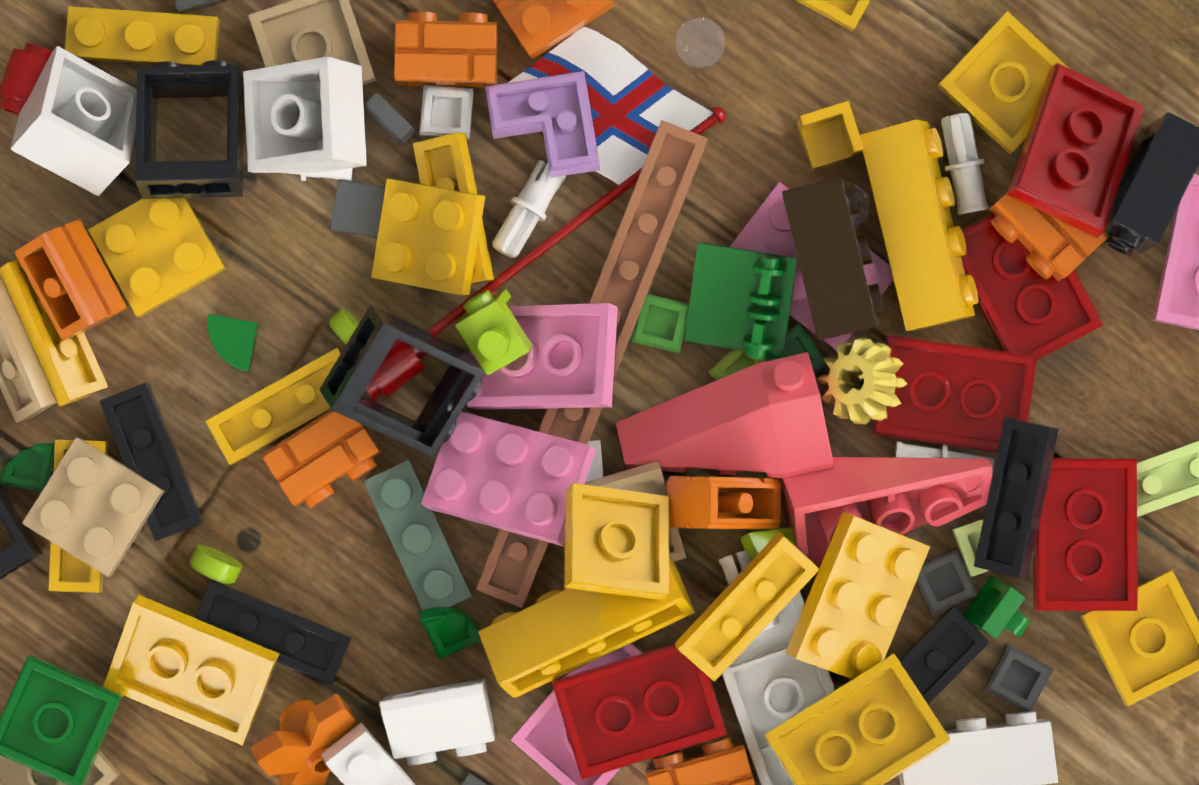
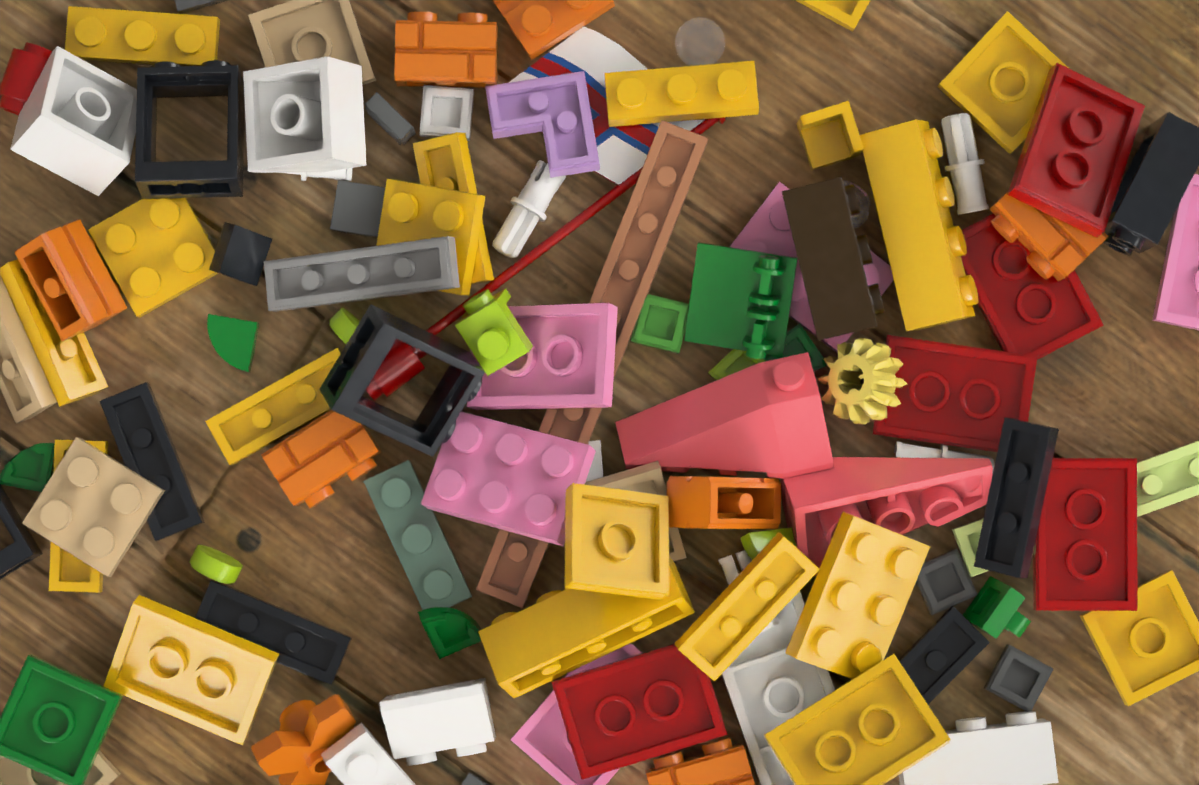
(240, 254): none -> black tile
(362, 274): none -> light grey tile
(681, 93): none -> yellow plate

